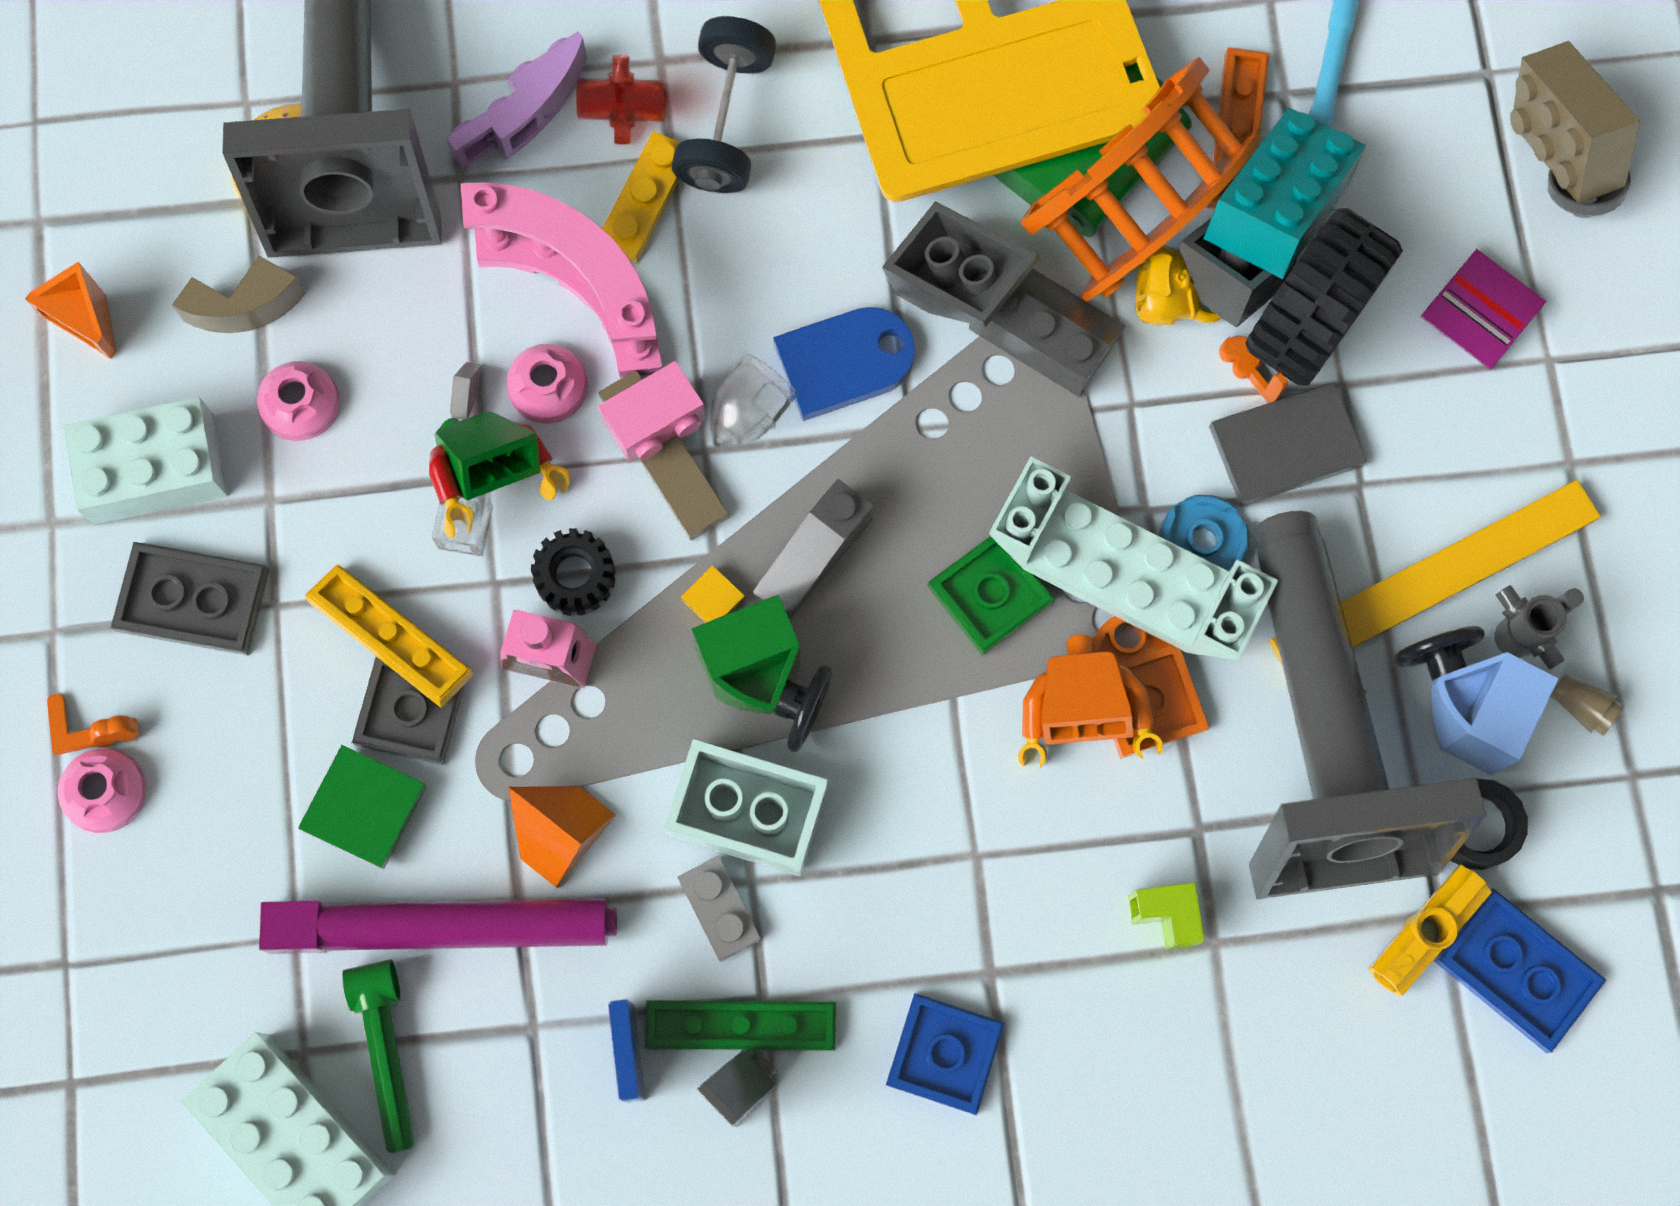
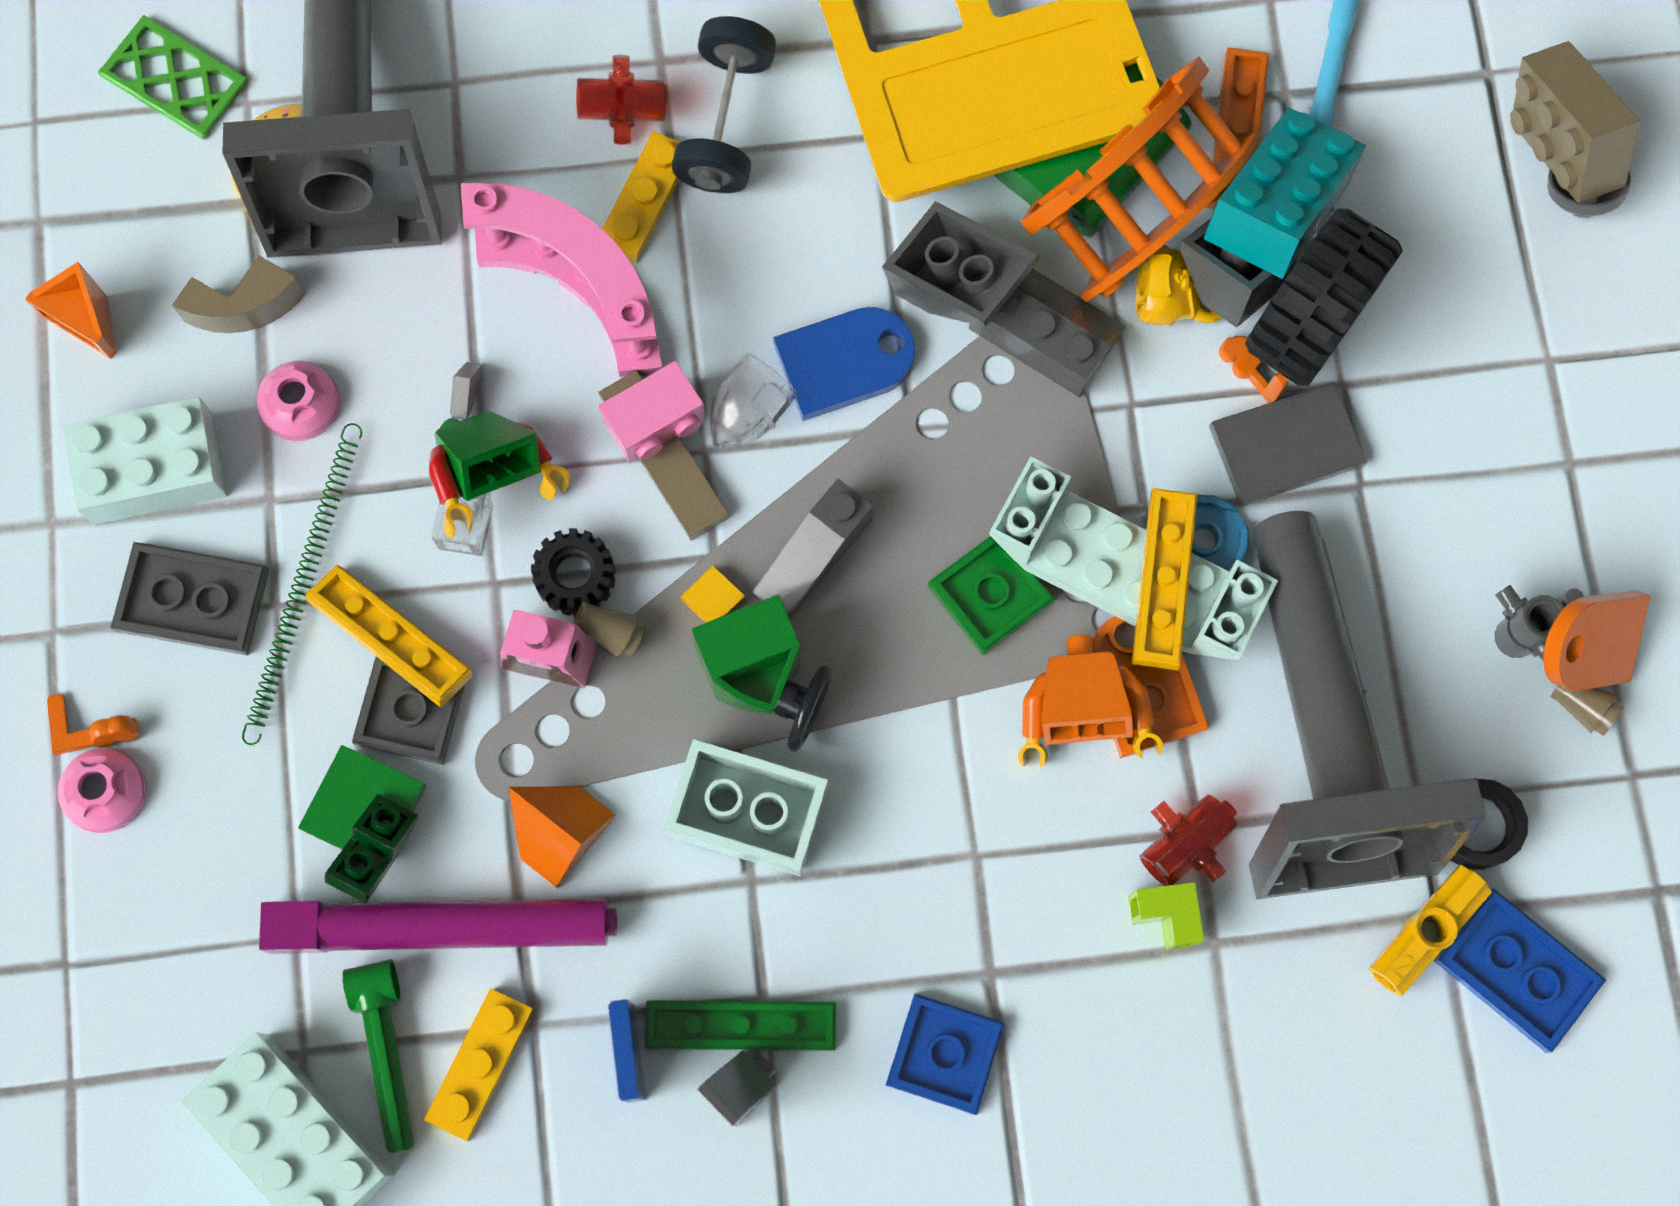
(173, 44): none -> bright green window
(301, 585): none -> green piece
(371, 849): none -> dark green slope
(479, 1065): none -> yellow plate
(537, 95): lavender slope -> none
(553, 401): bright pink piece -> none
(610, 628): none -> dark tan cone
(719, 908): light grey plate -> none
(1164, 579): none -> yellow tile
(1189, 840): none -> clear red pin
(1465, 563): yellow tile -> none
(1483, 309): magenta slope -> none
(1484, 708): light blue piece -> none
(1596, 640): none -> orange tile

